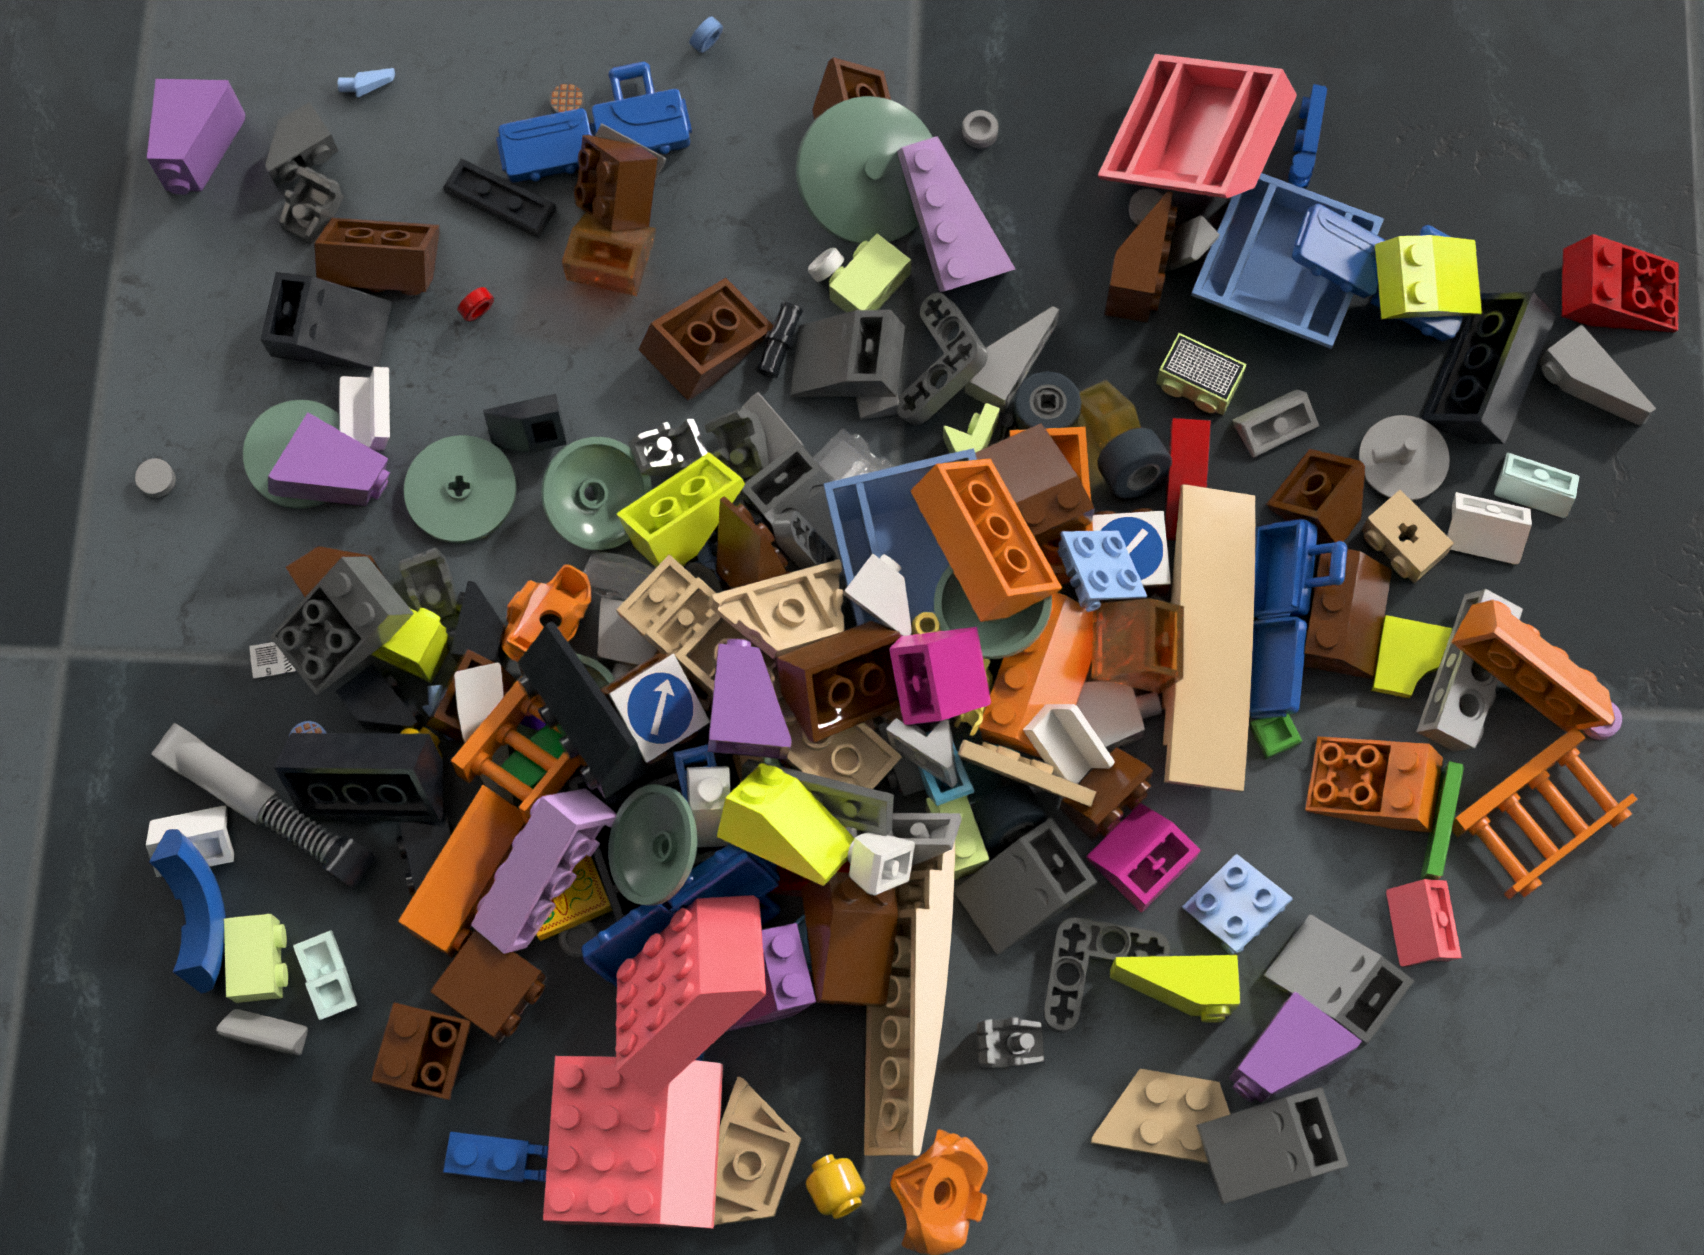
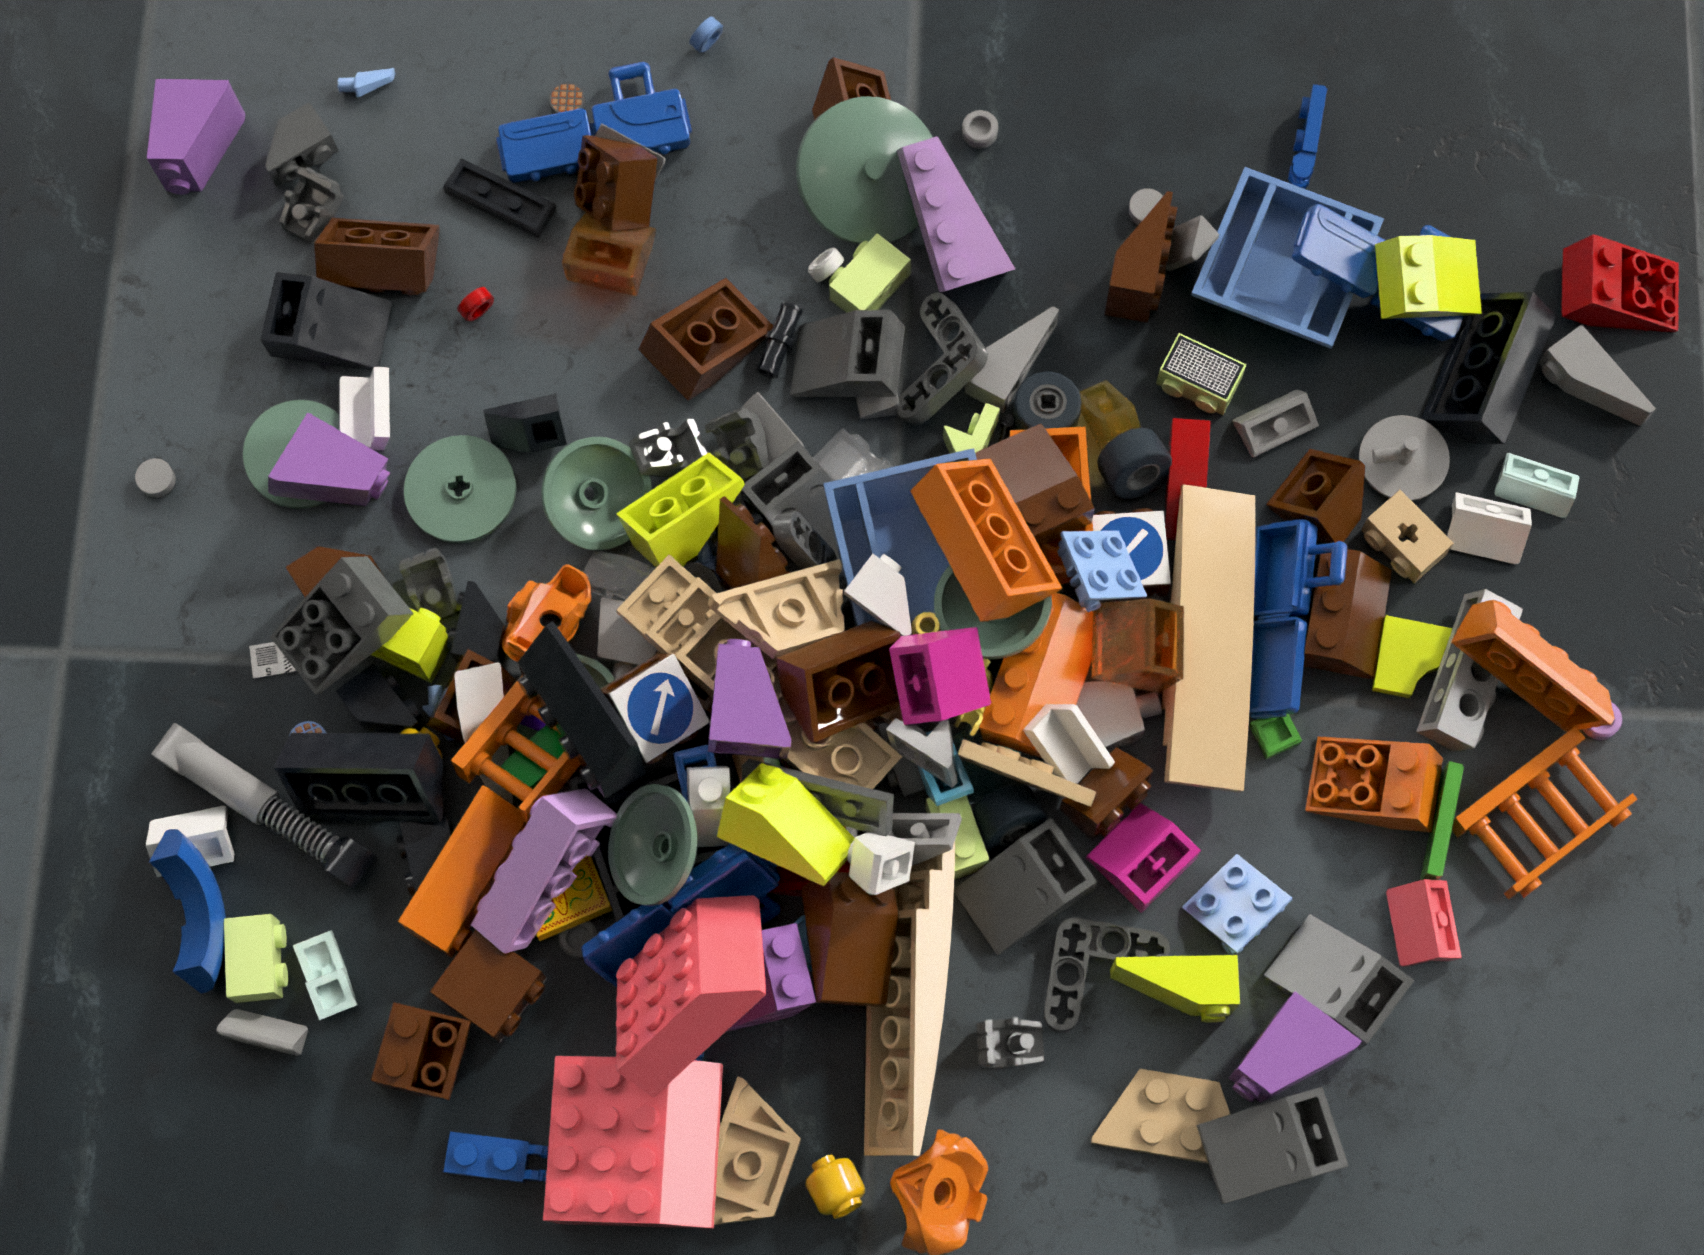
(1200, 126): coral slope -> none

